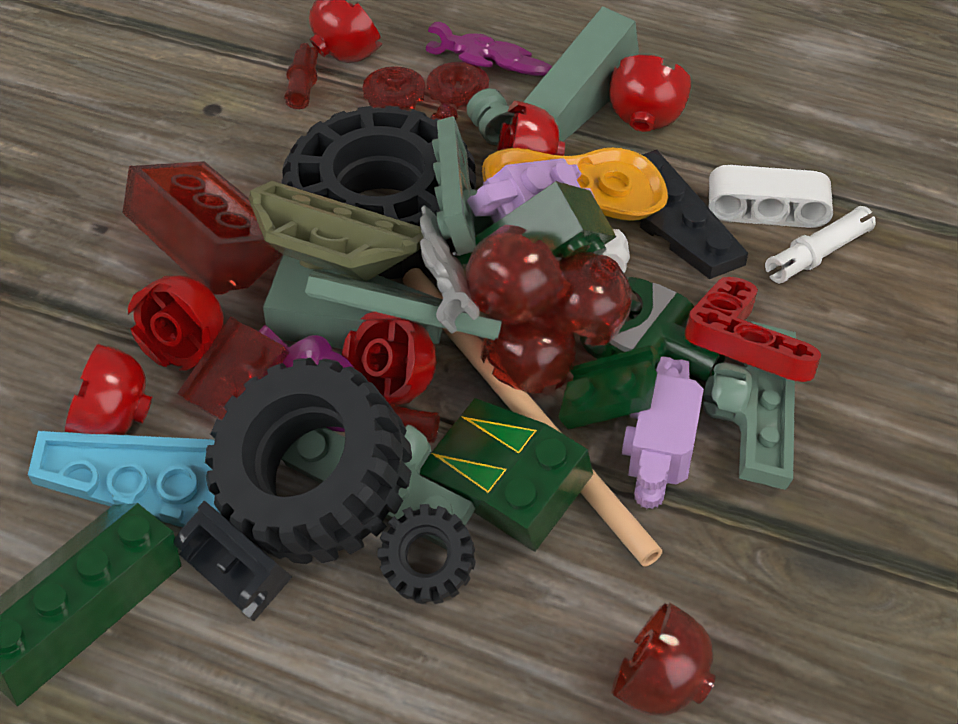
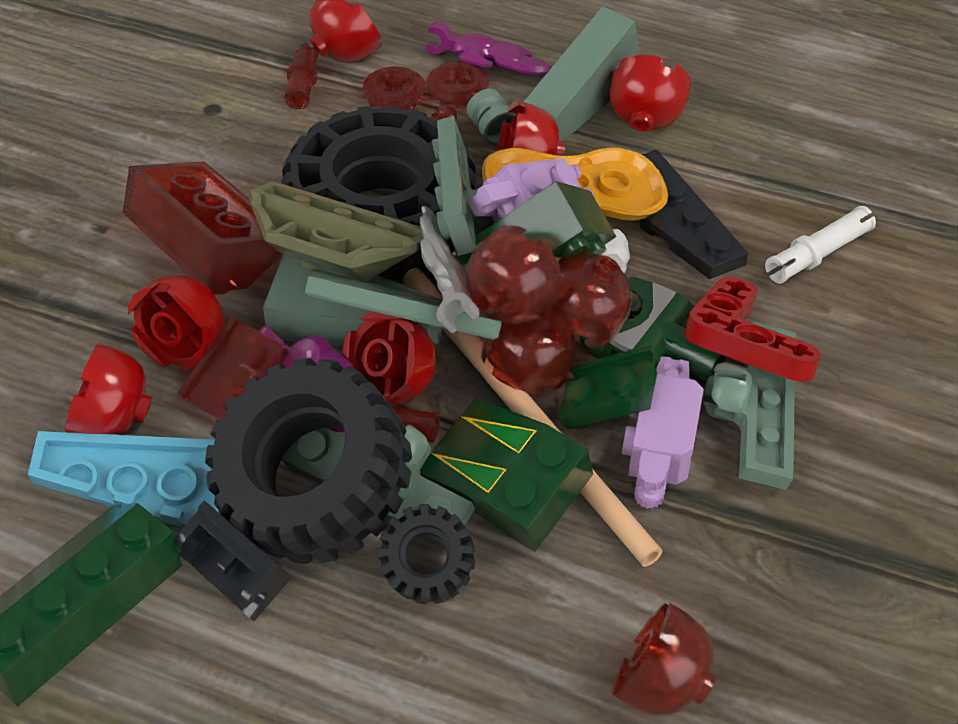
(770, 196): white beam -> none

